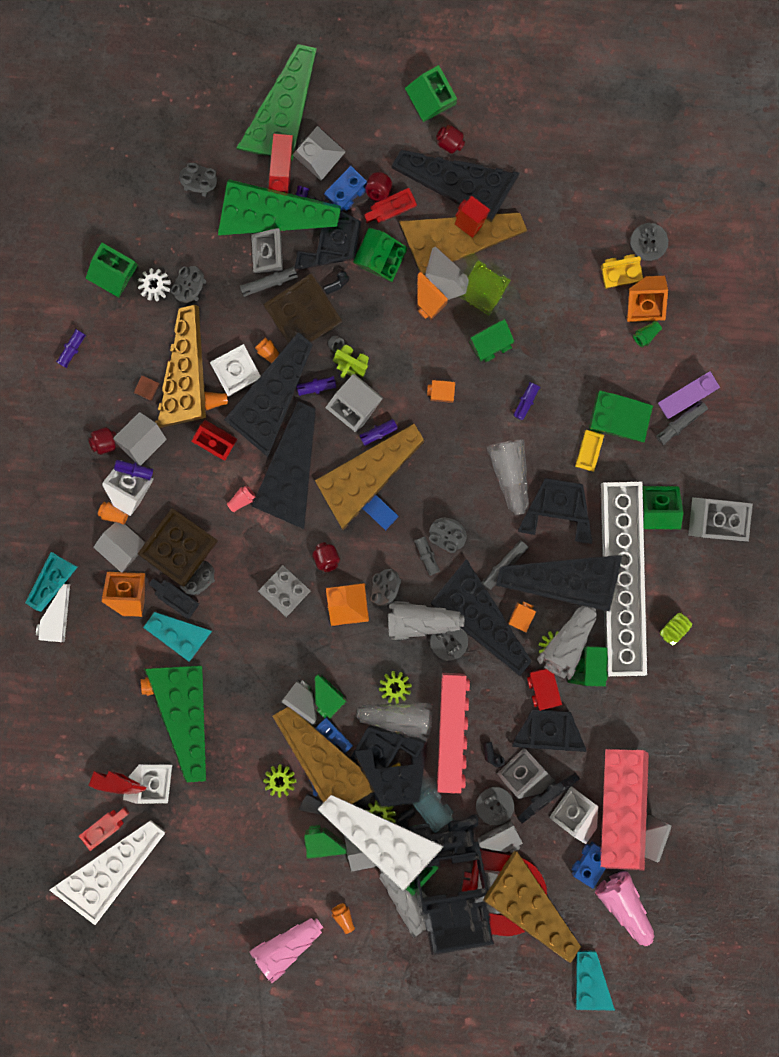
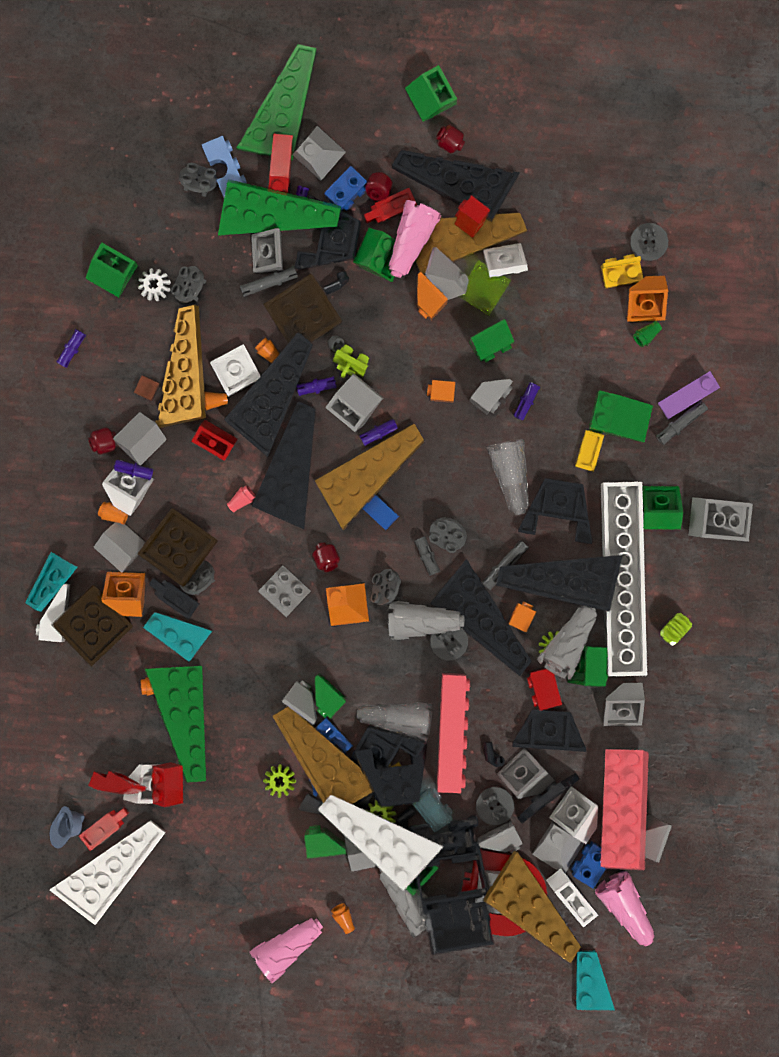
(66, 825): none -> sand blue piece
(91, 626): none -> dark brown plate
(167, 784): none -> red brick
(219, 152): none -> medium blue arch
(388, 689): lime gear -> none
(413, 232): none -> bright pink cone
(489, 393): none -> light grey slope
(505, 260): none -> white plate
(557, 847): none -> light grey slope
(571, 897): none -> white slope
(625, 706): none -> light grey slope

